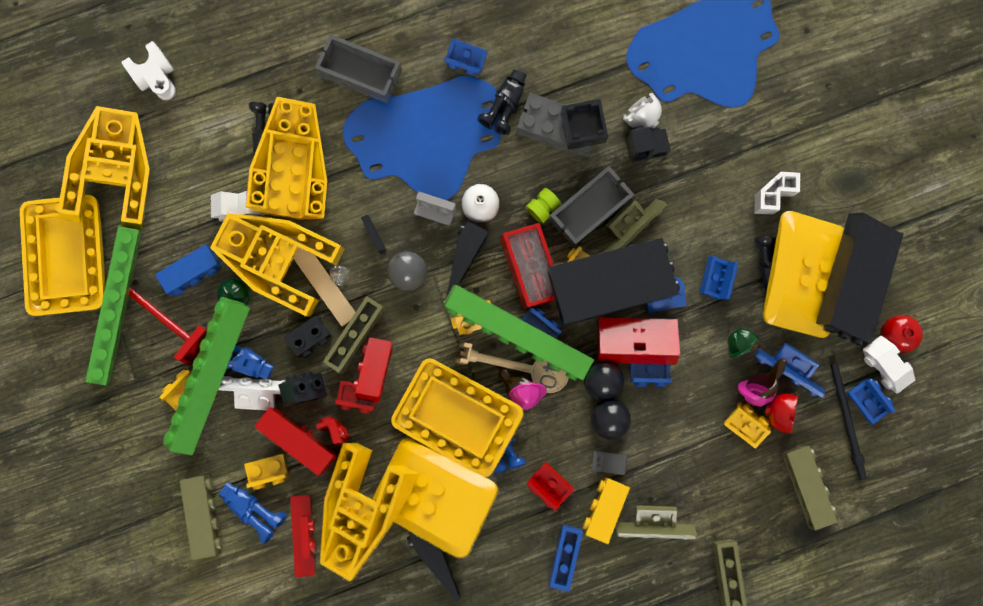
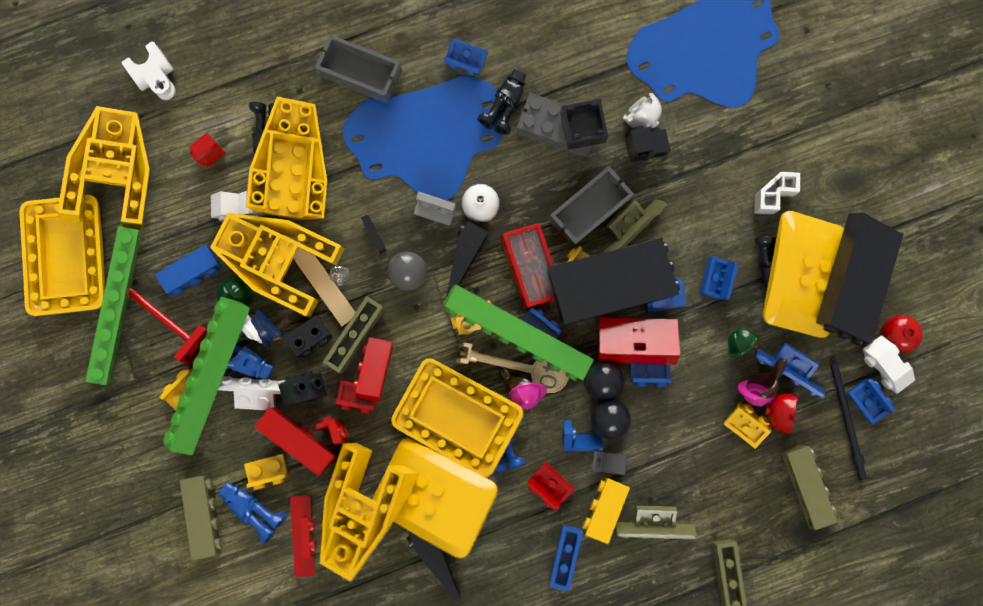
(206, 150): none -> red brick
(261, 328): none -> dark blue piece
(541, 208): lime wheel -> none
(579, 442): none -> blue bracket

